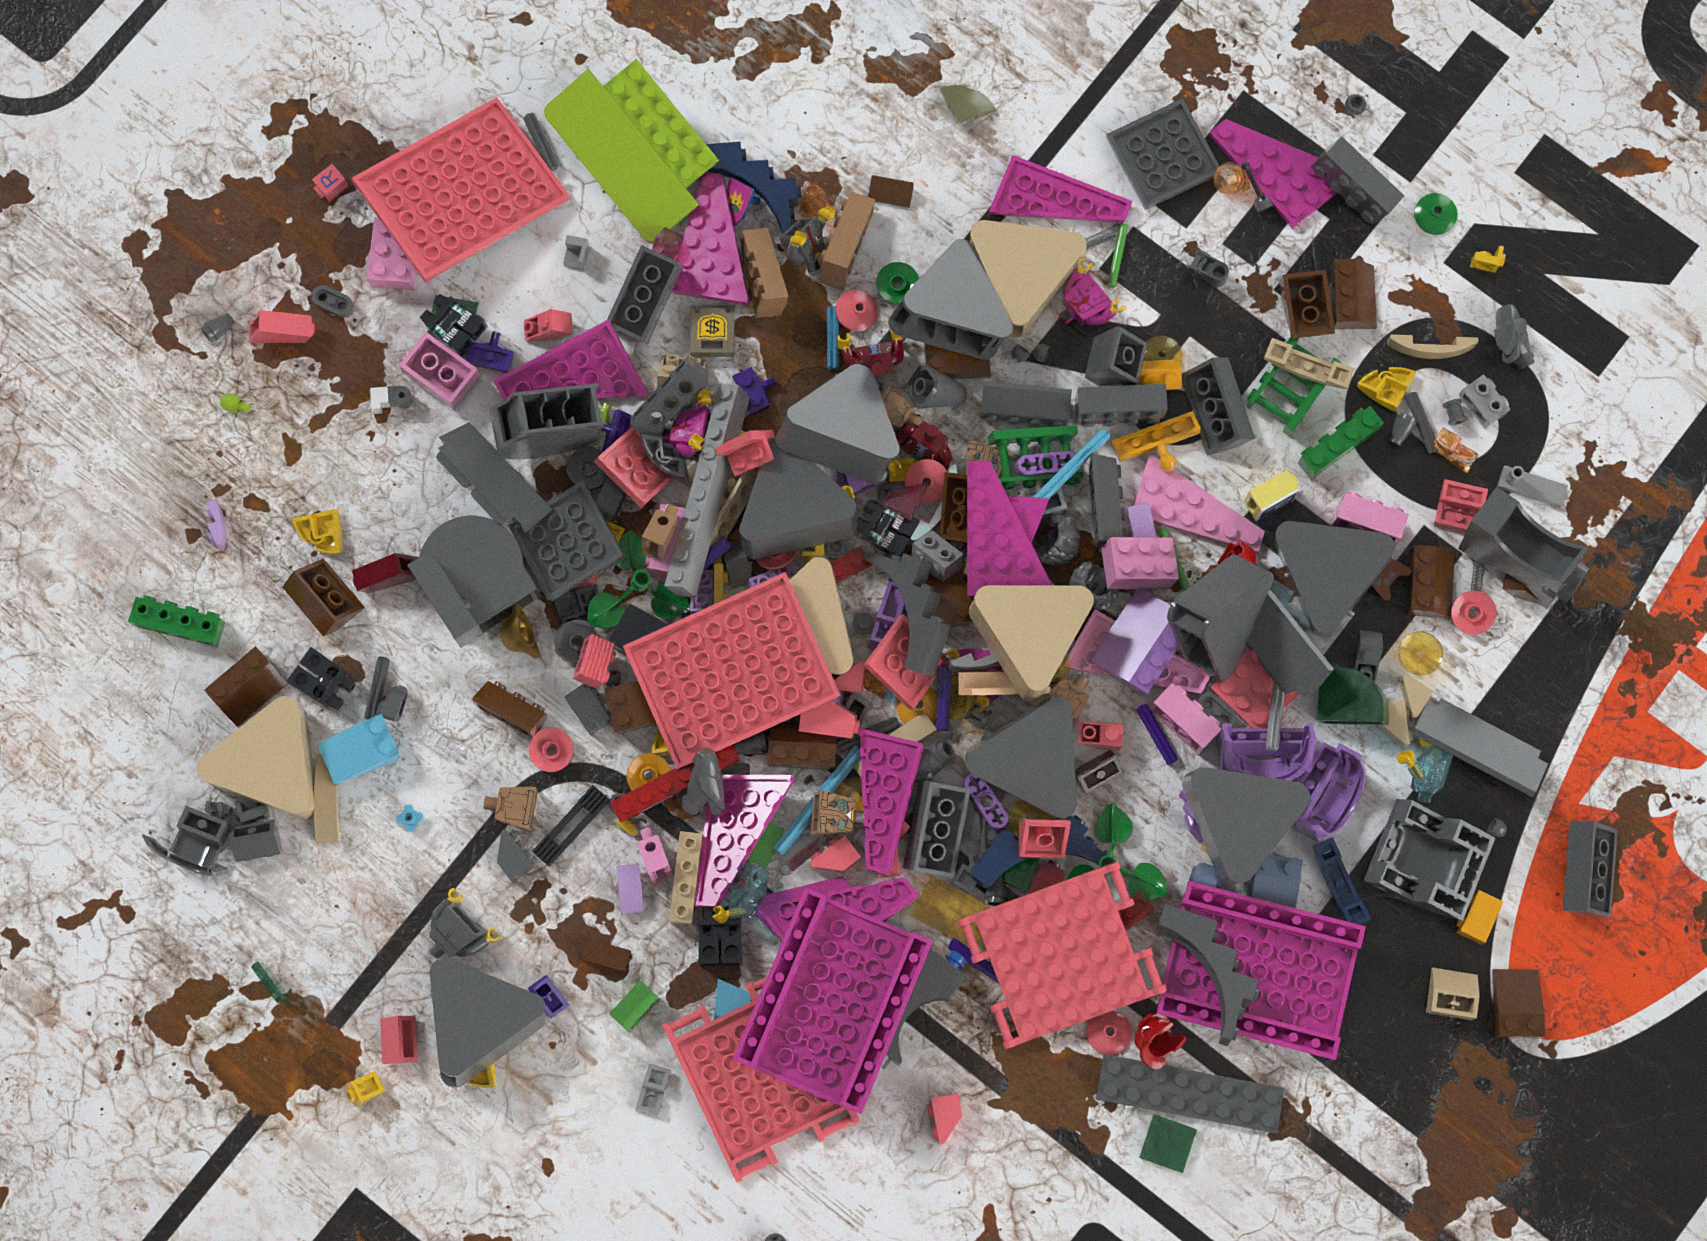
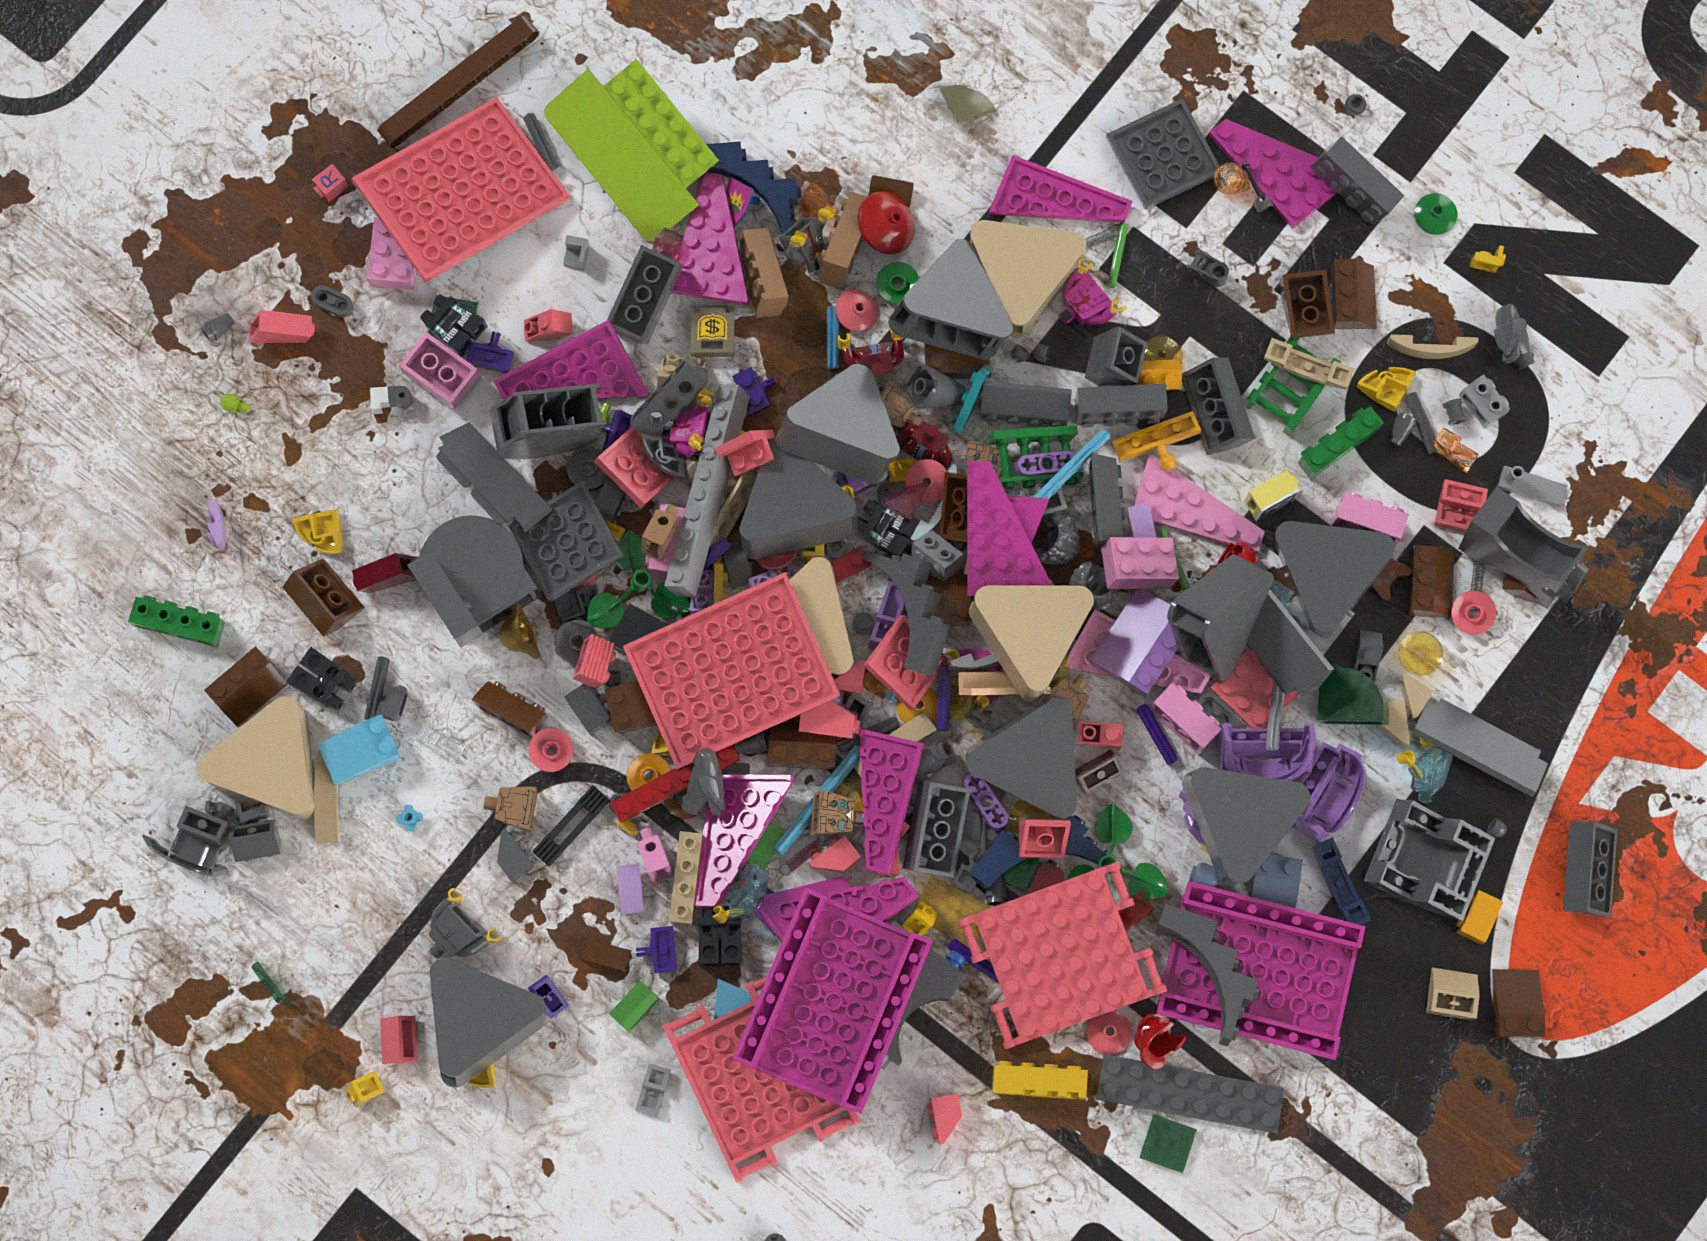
(458, 81): none -> reddish brown beam
(661, 950): none -> dark purple plate
(879, 226): none -> red dish
(920, 919): none -> yellow bracket
(977, 381): none -> teal wing
(1039, 1081): none -> yellow wedge

